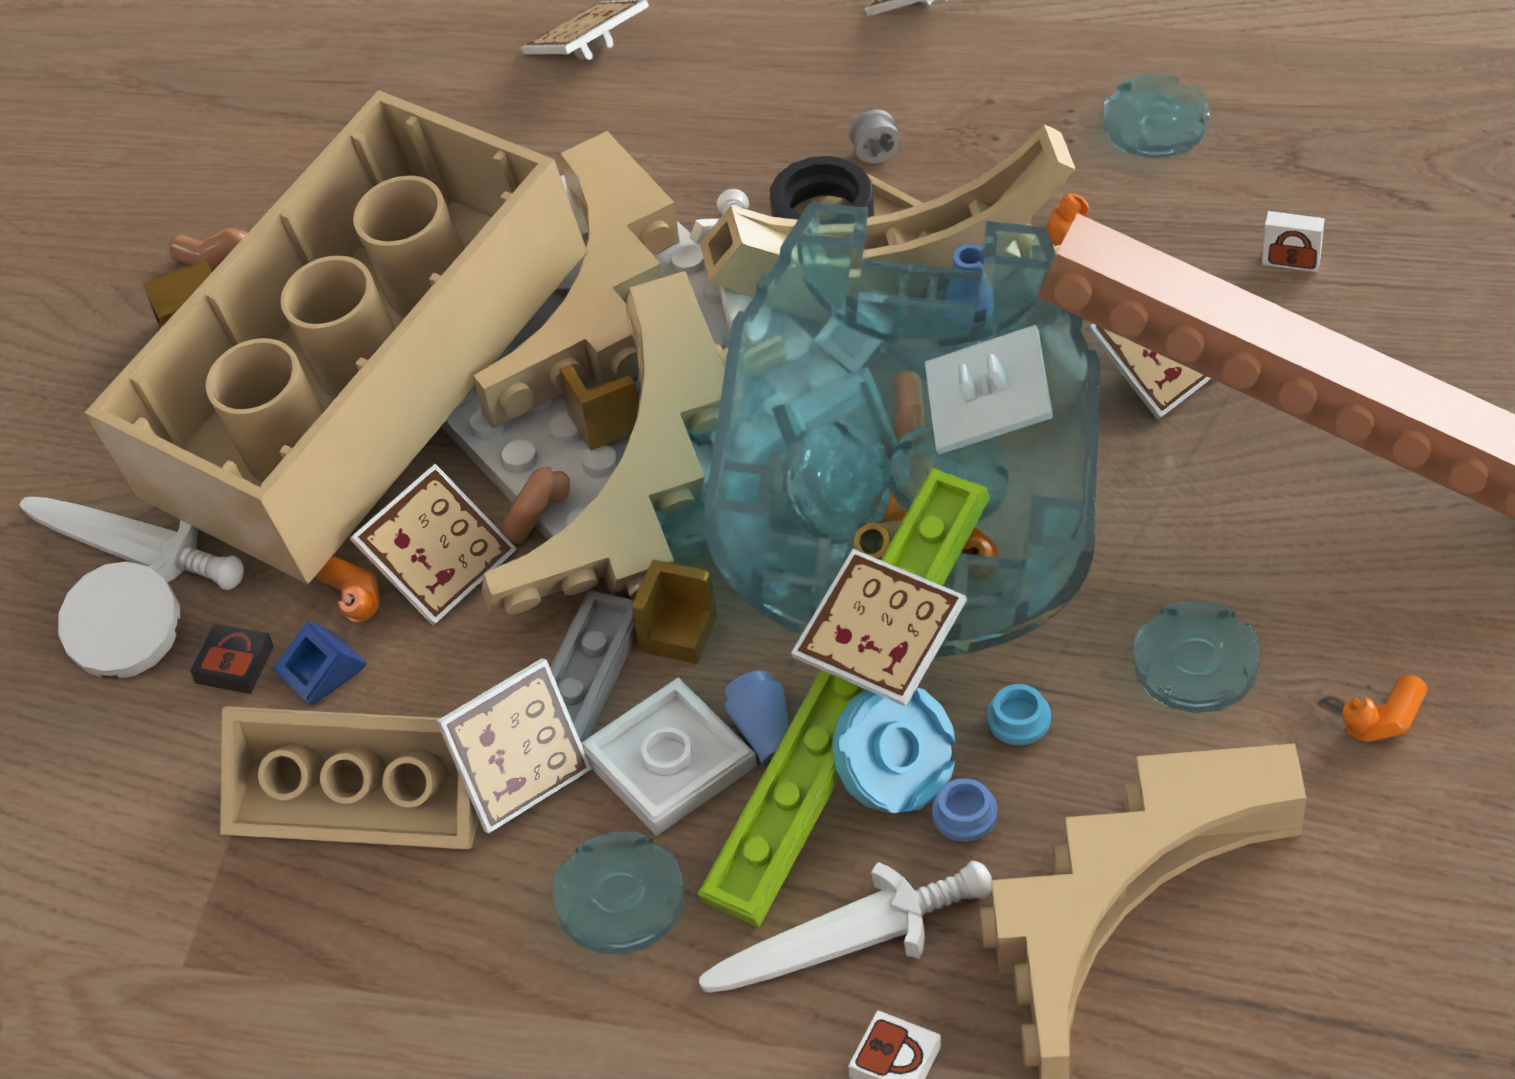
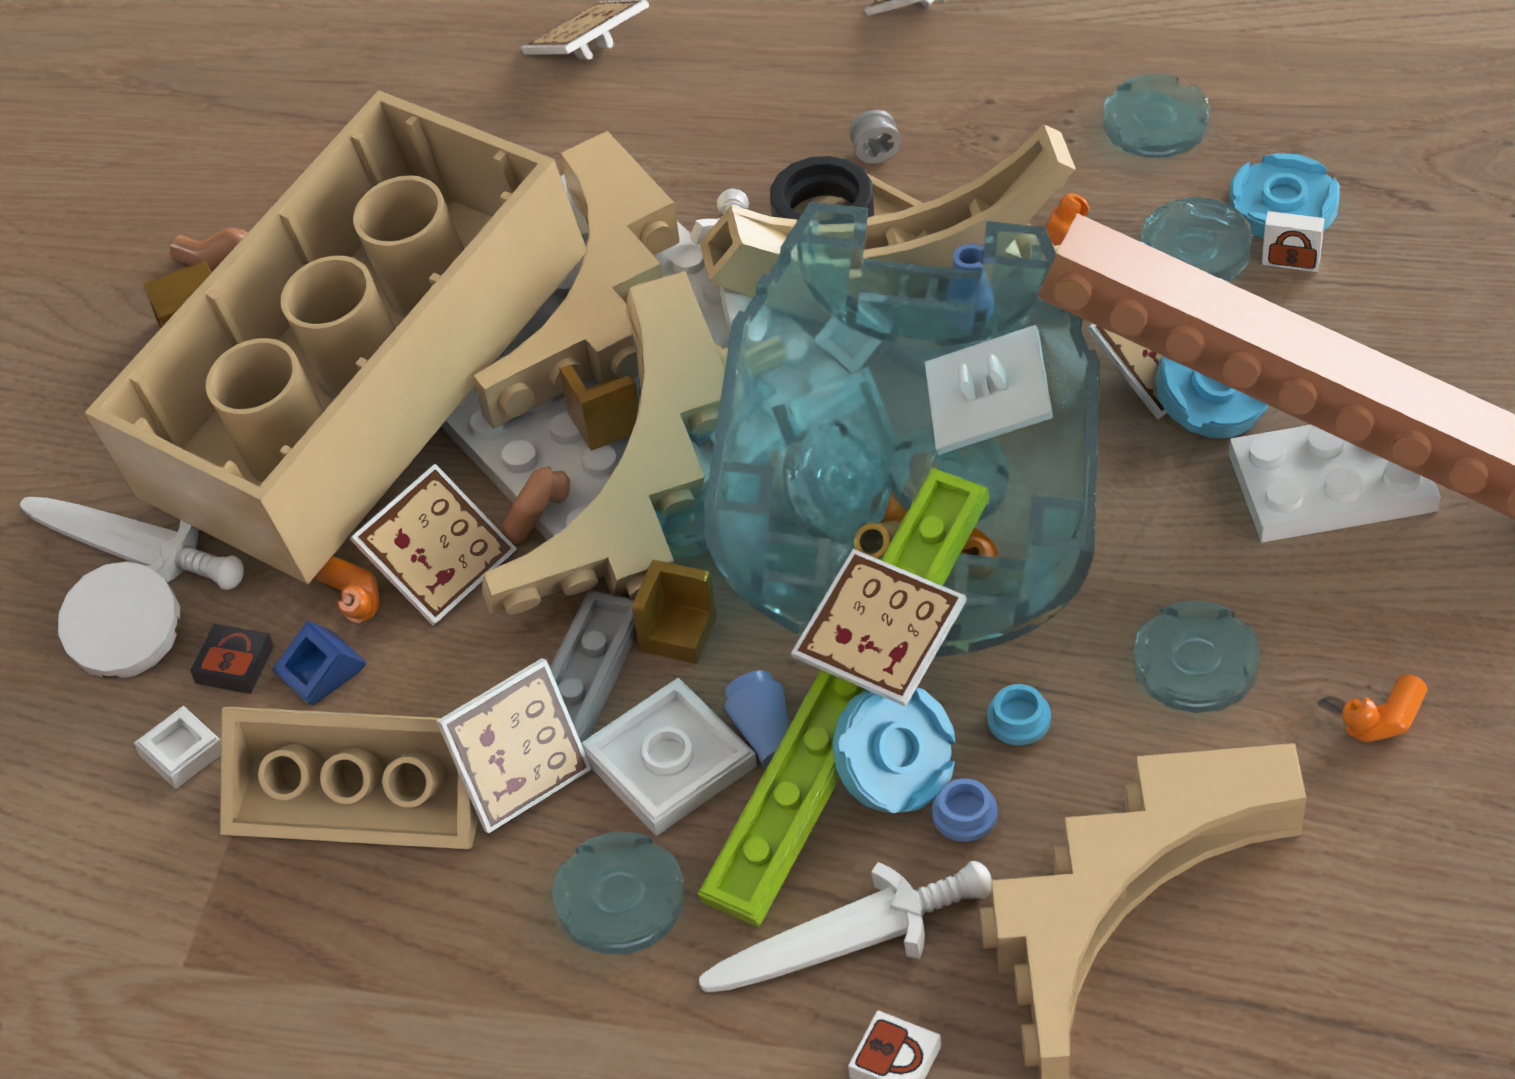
(179, 747): none -> white tile
(907, 403): nougat arm -> none
(1201, 234): none -> clear light blue tile
(1204, 403): none -> medium azure tile
(1284, 186): none -> medium azure tile
(1317, 483): none -> white plate

